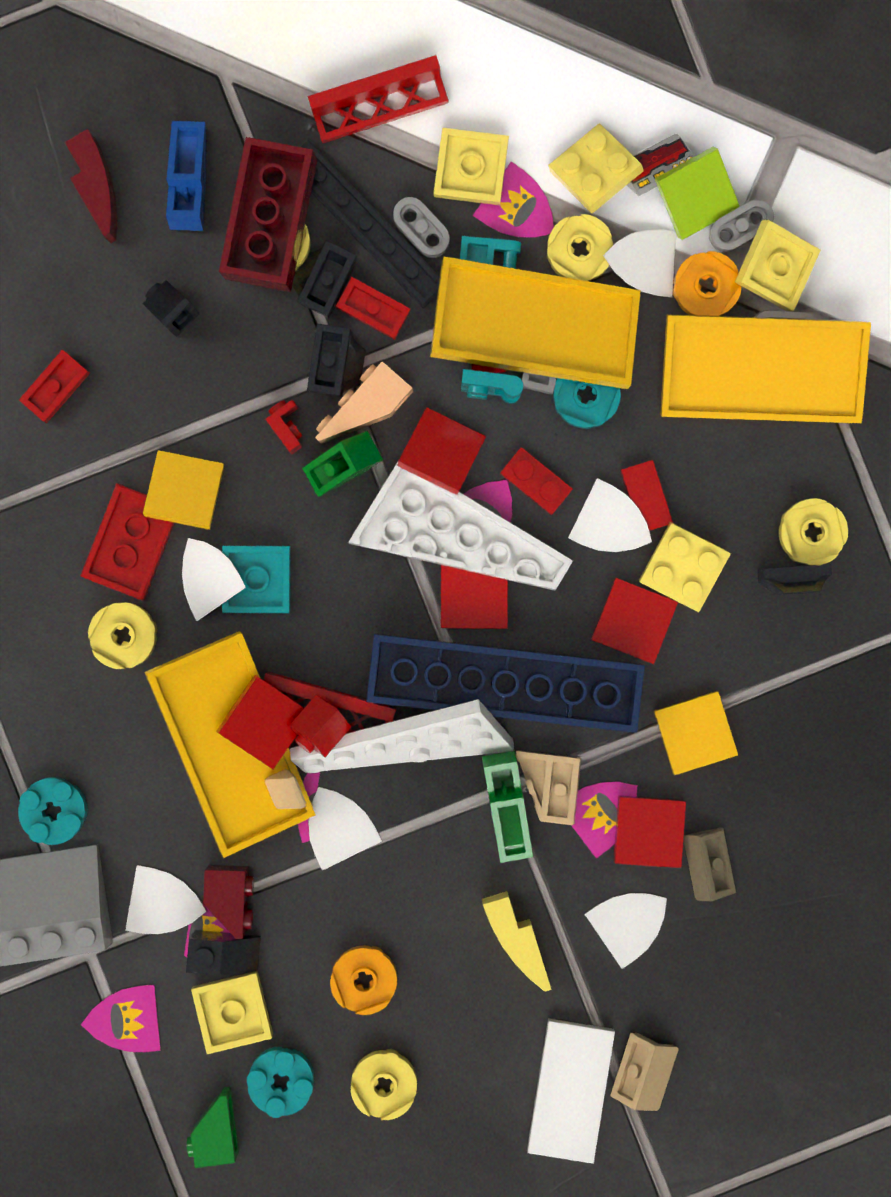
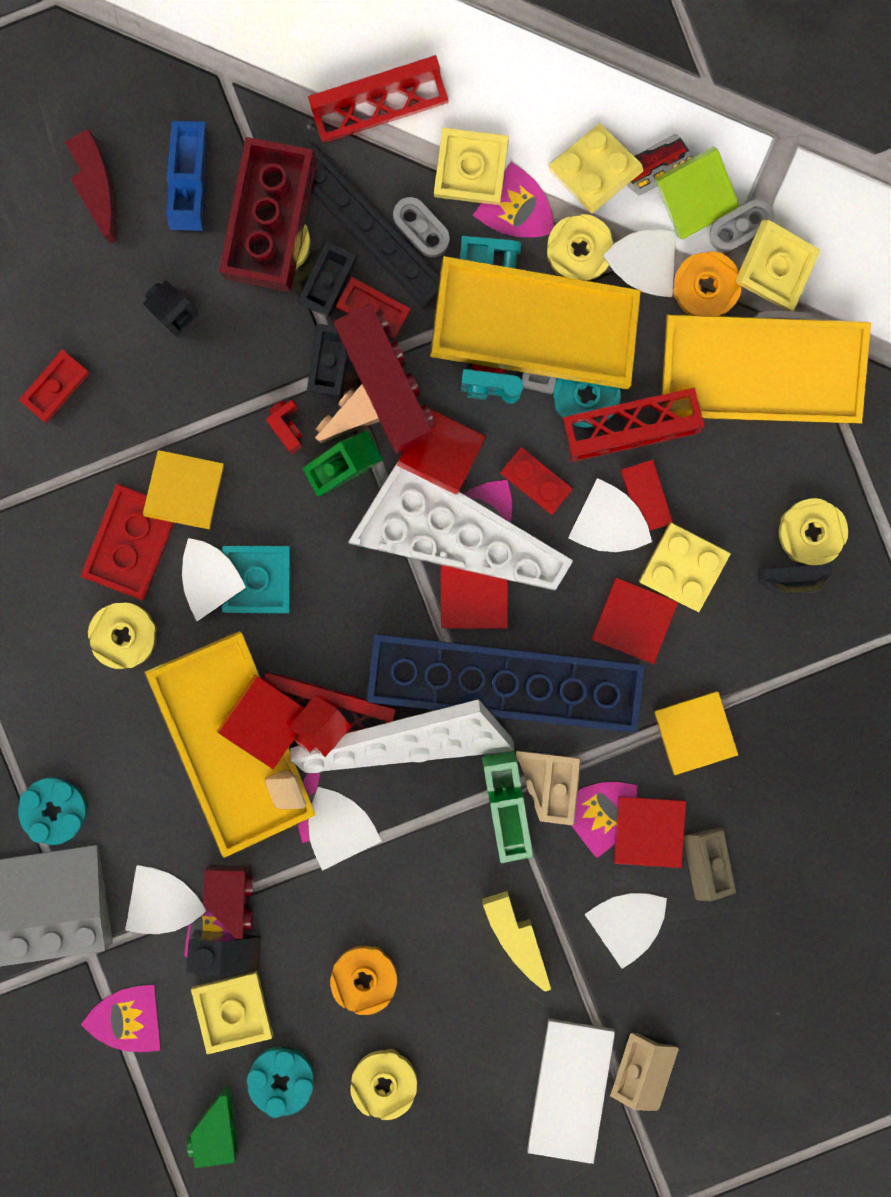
(382, 376): none -> dark red brick
(635, 437): none -> red fence

